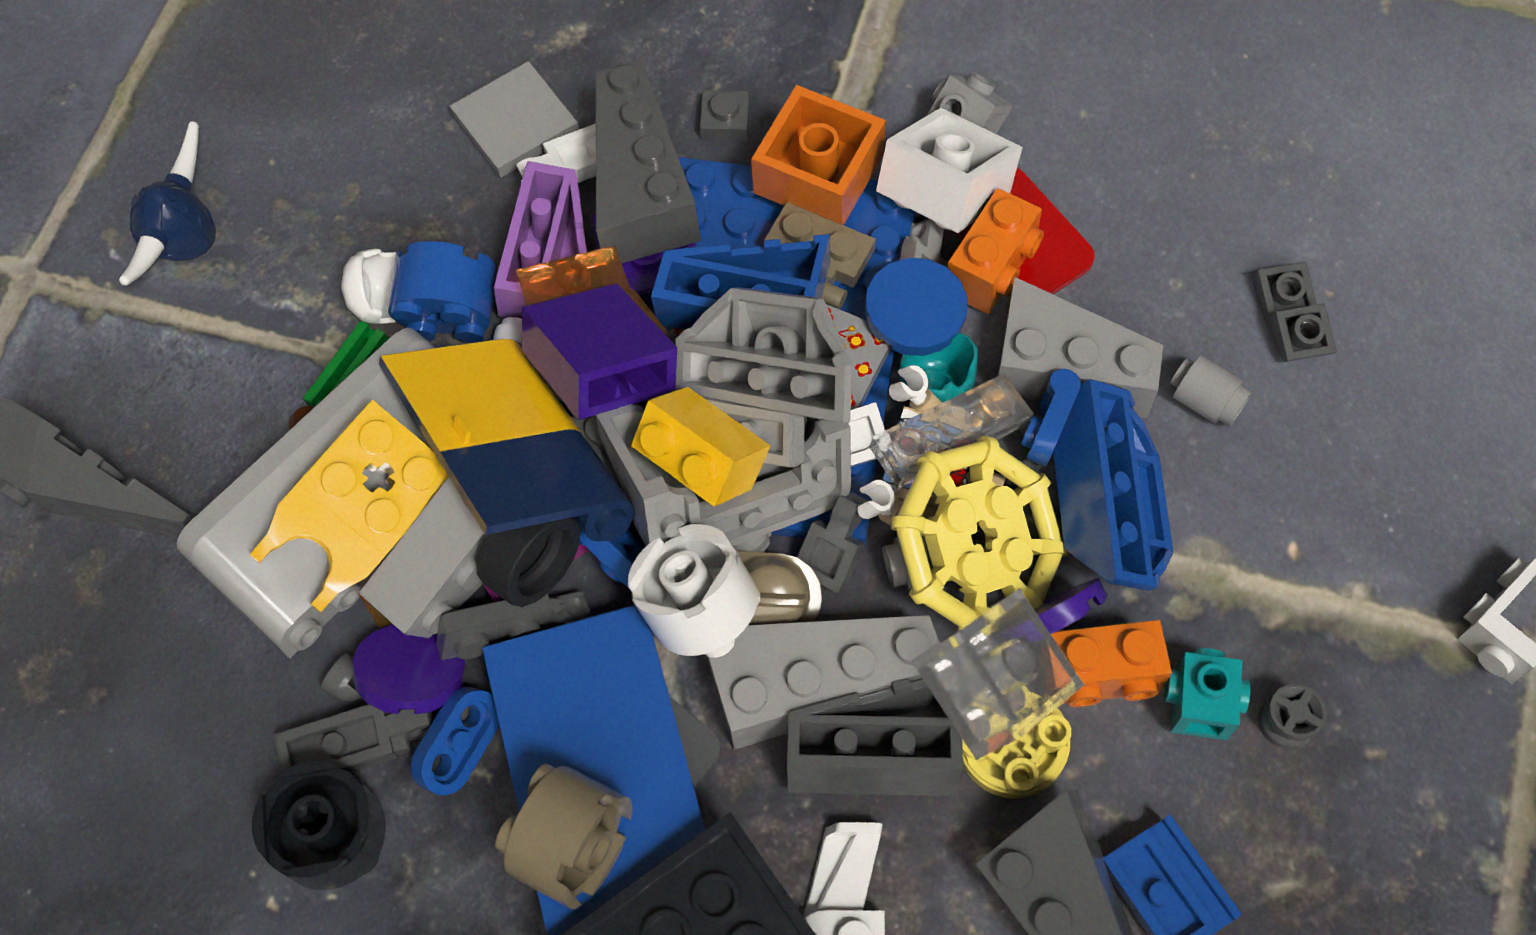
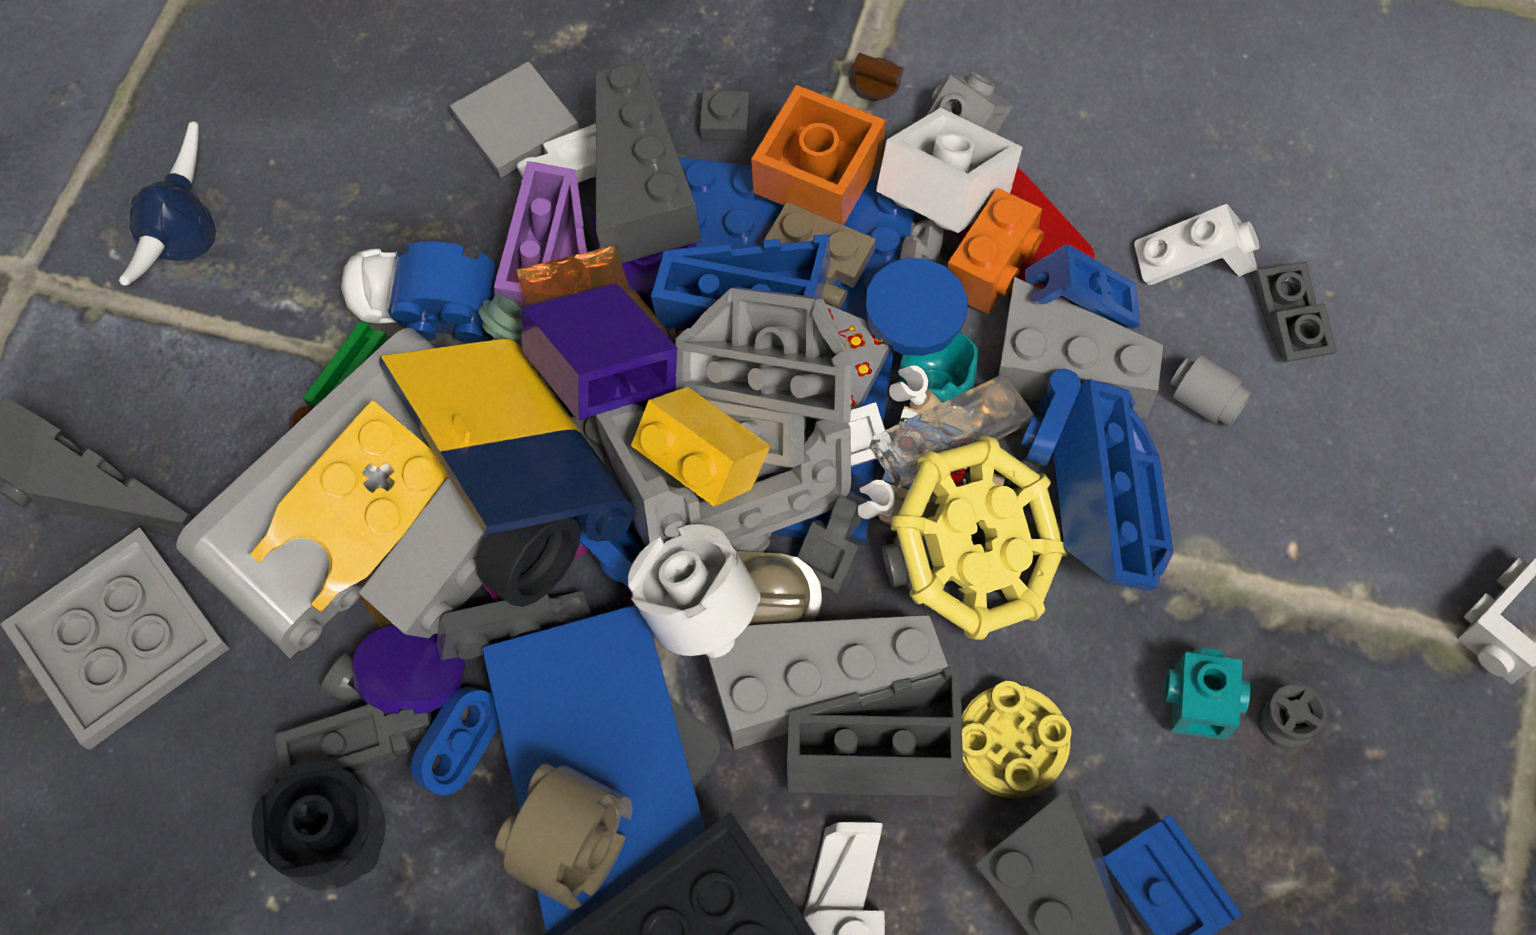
(114, 638): none -> light grey plate
(502, 317): none -> sand green plate
(876, 77): none -> reddish brown plate
(998, 674): clear brick -> none
(1070, 604): dark purple tile -> none
(1085, 284): none -> blue hinge
(1116, 661): orange brick -> none
(1196, 243): none -> white bracket

